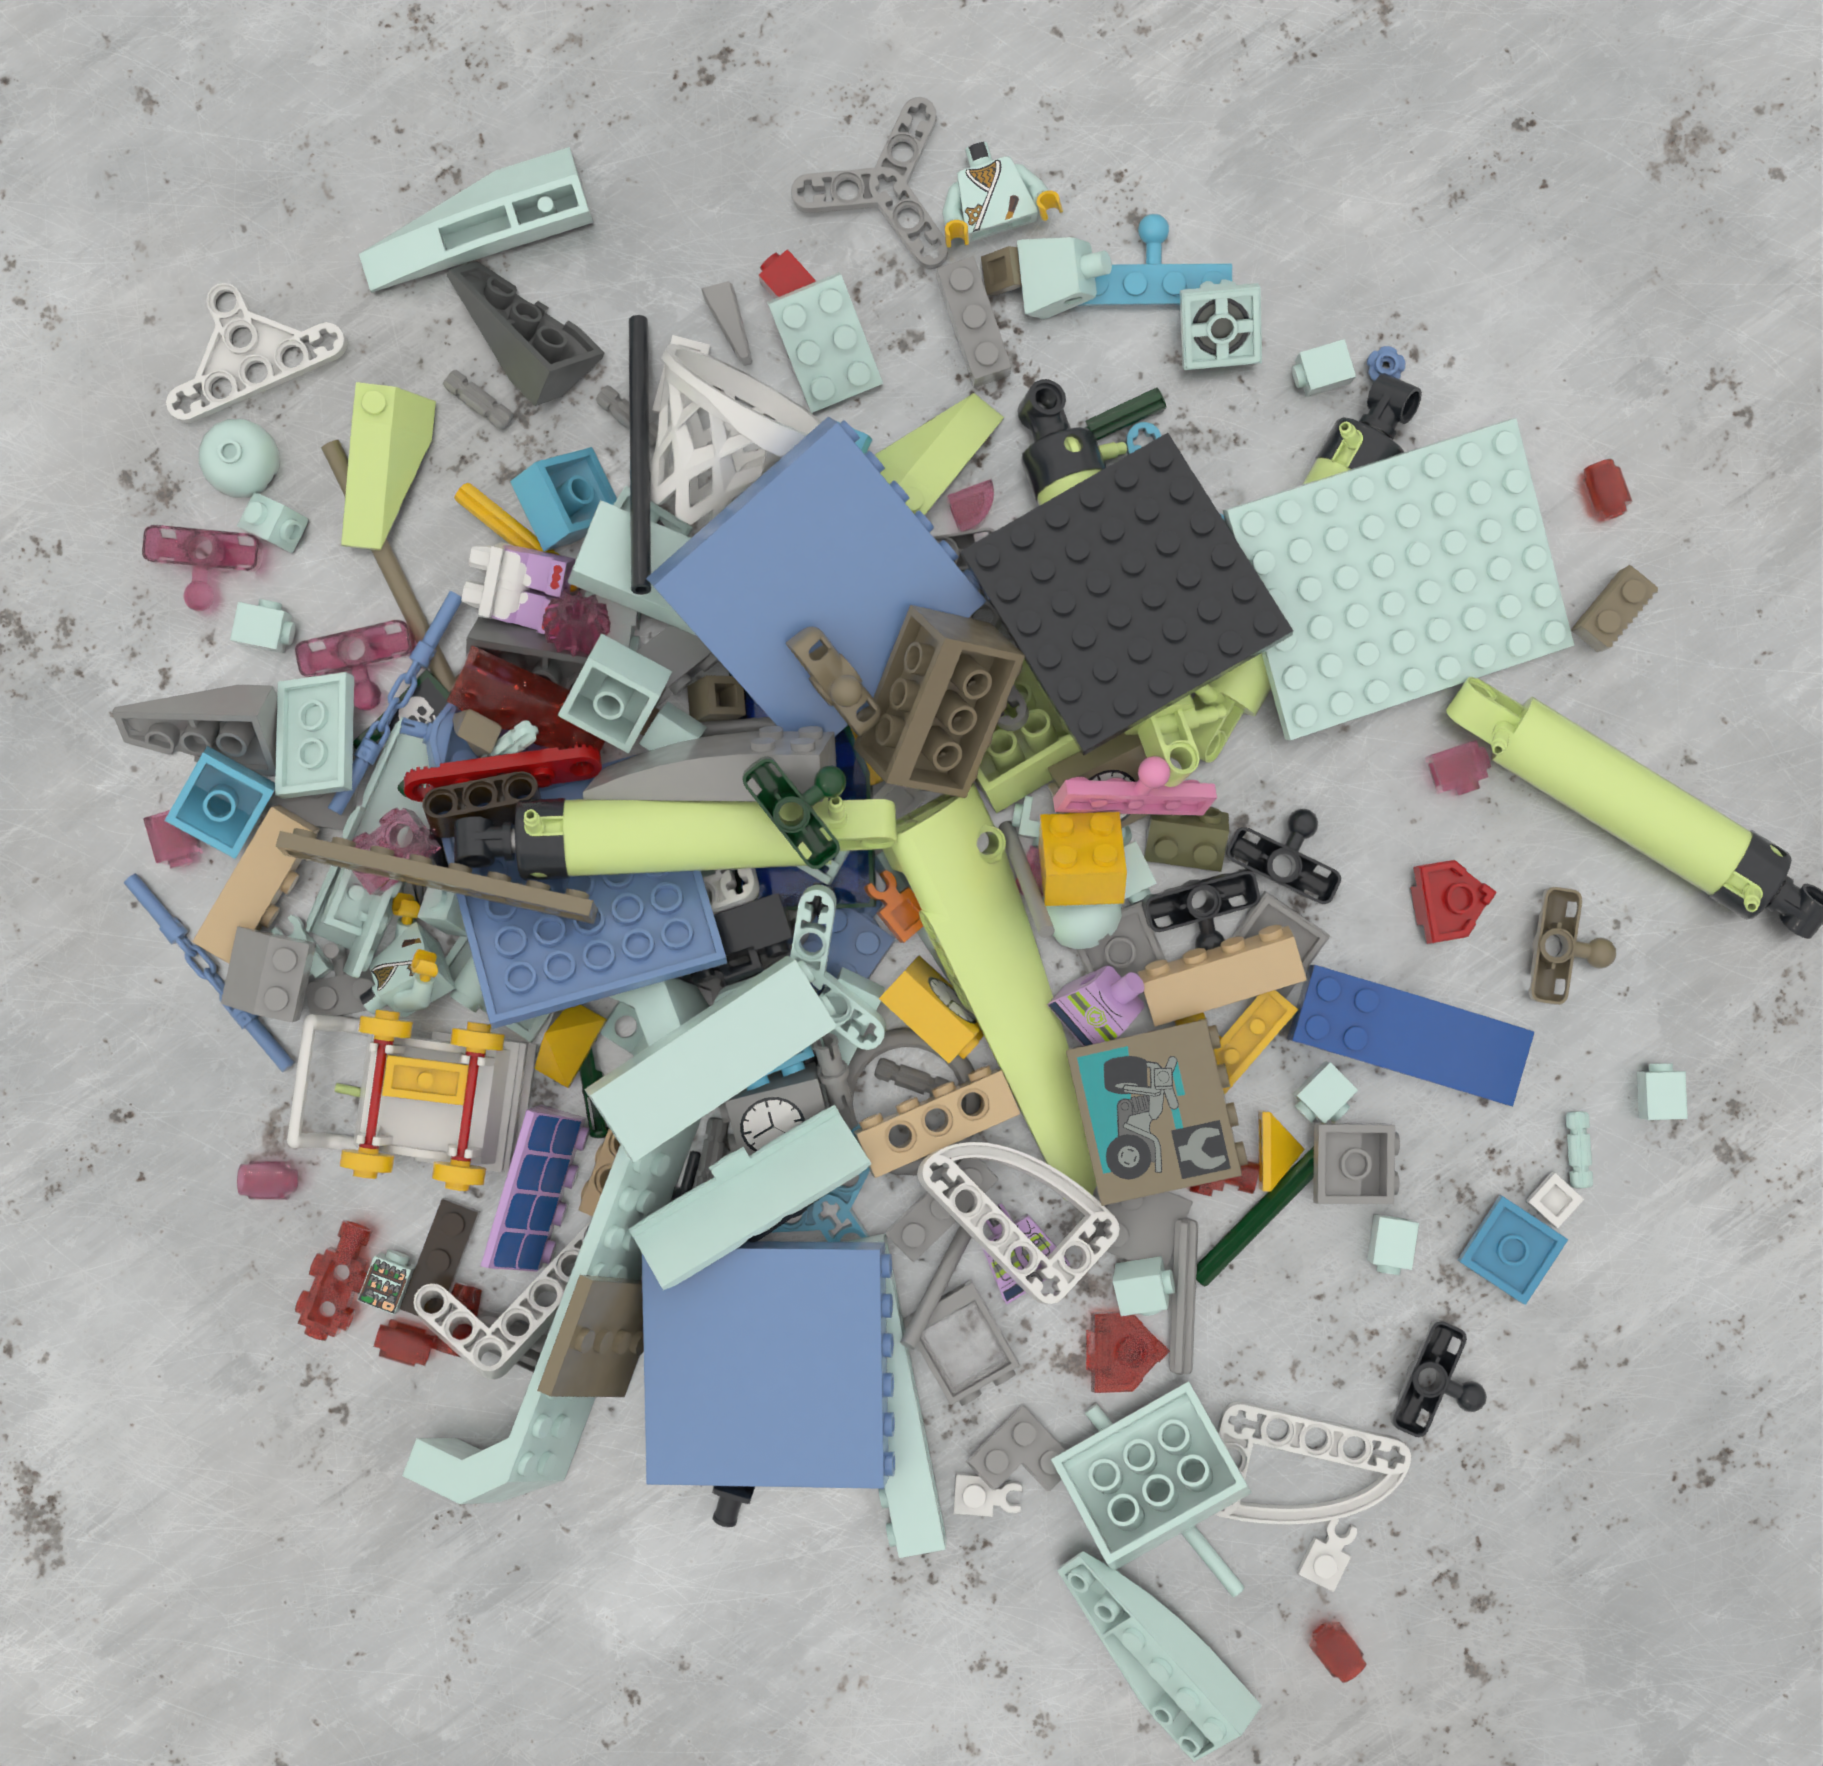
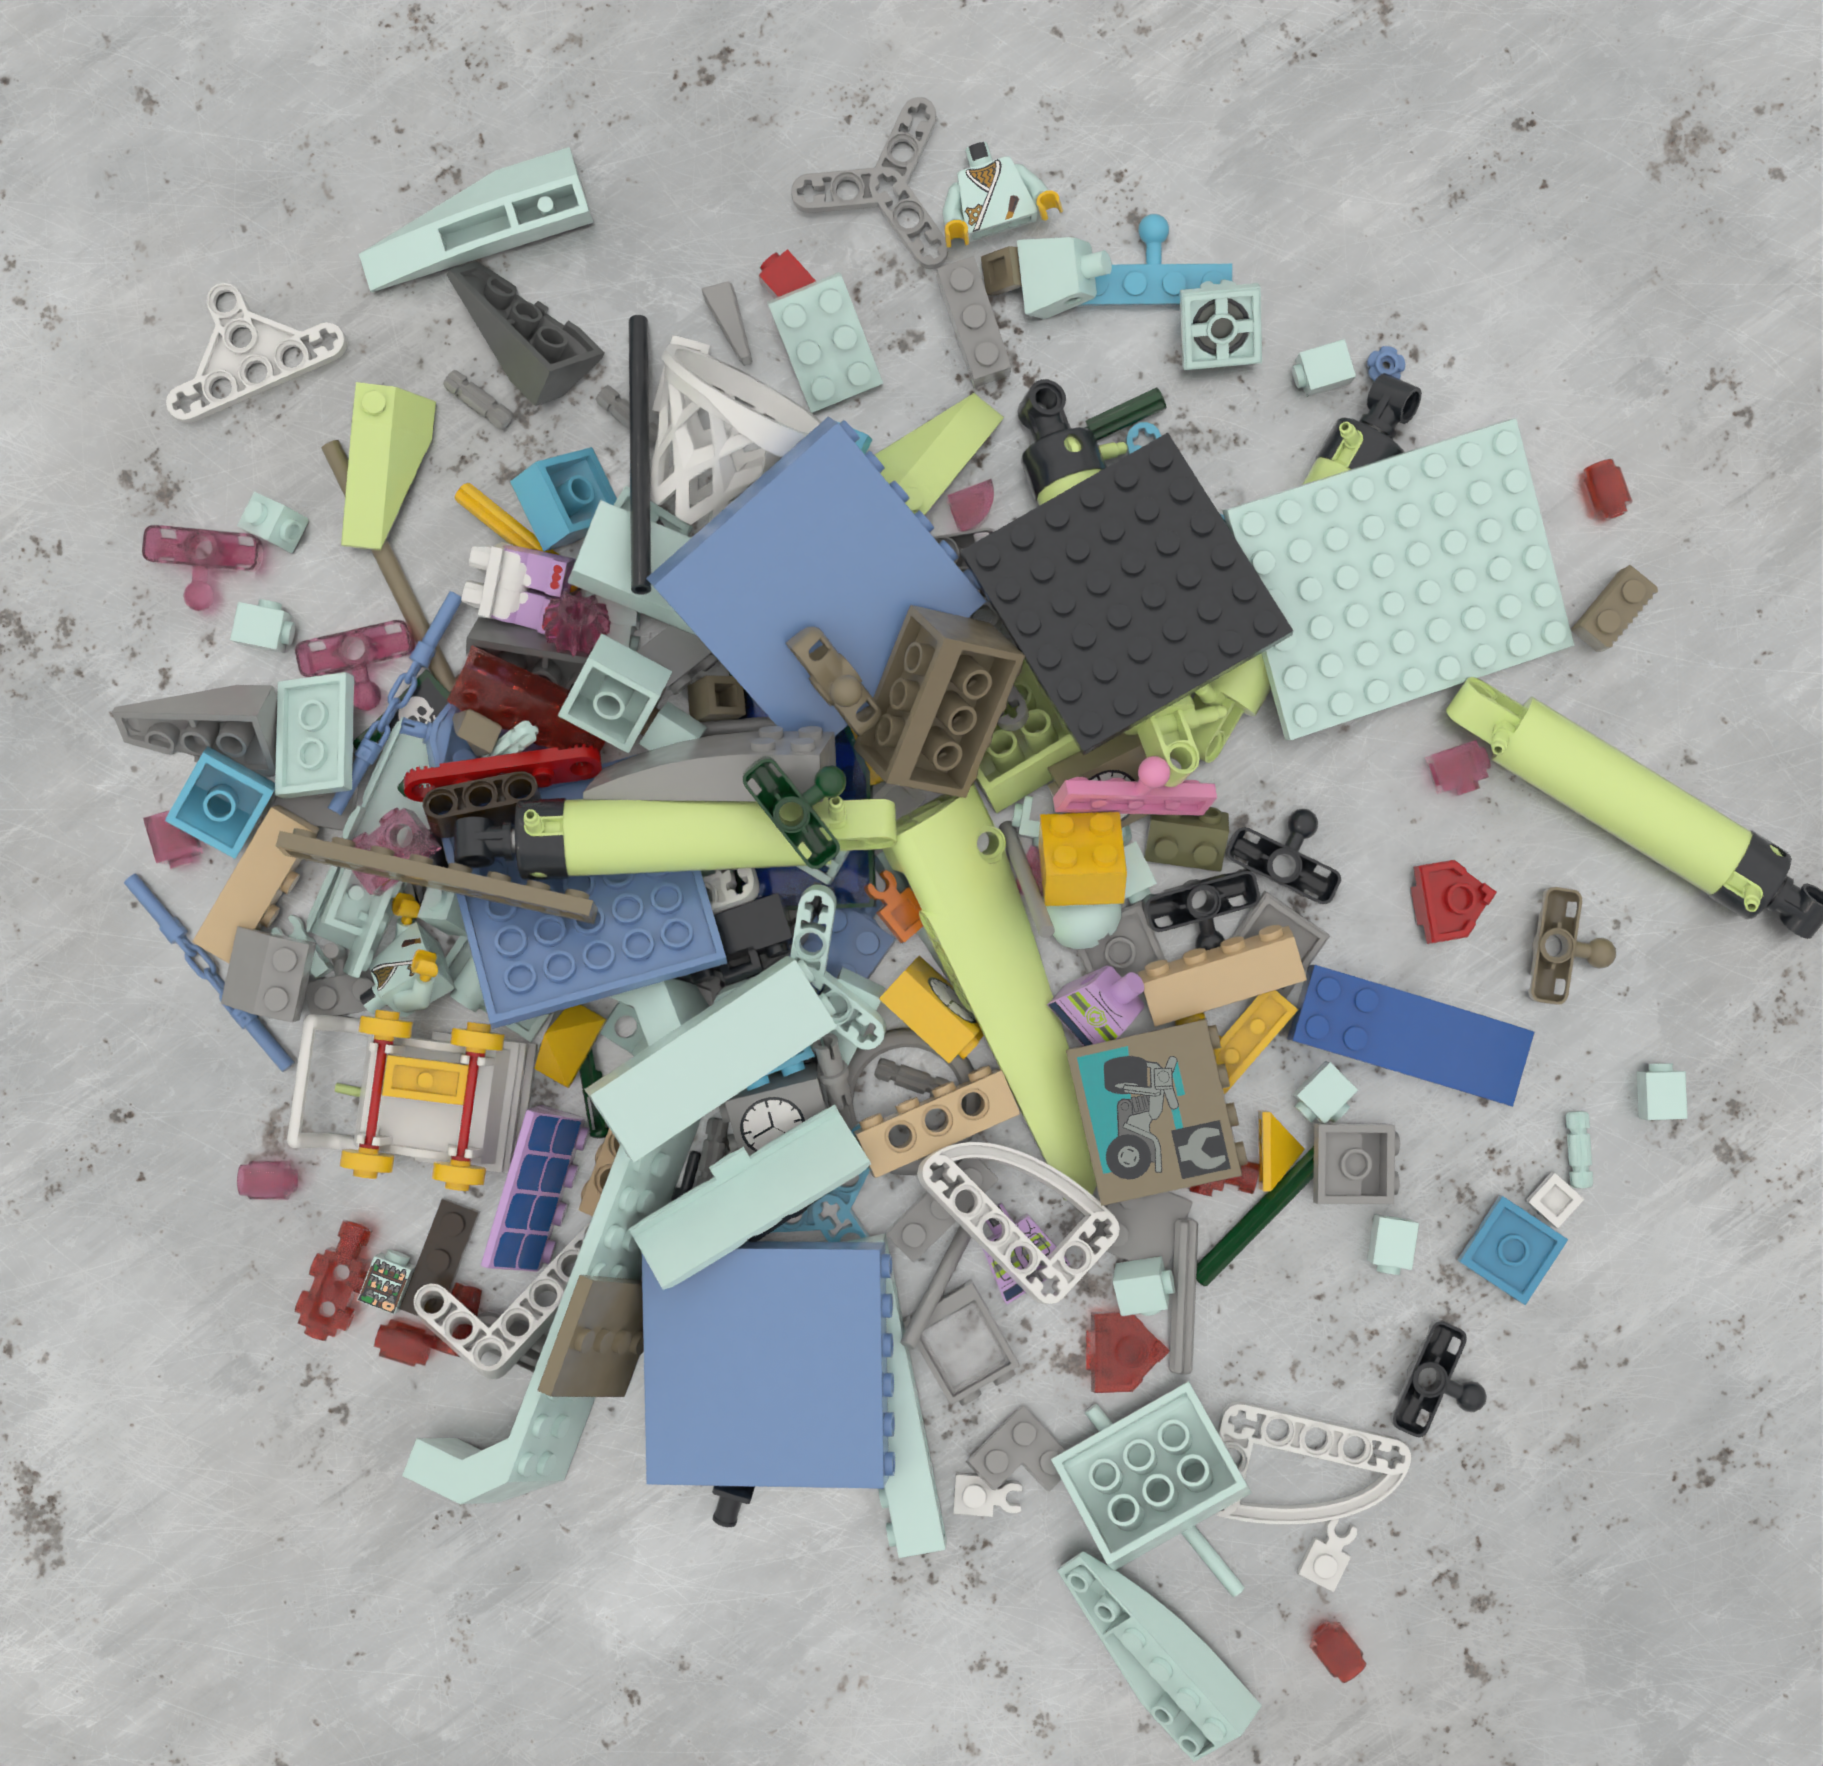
(238, 457): light aqua cylinder -> none

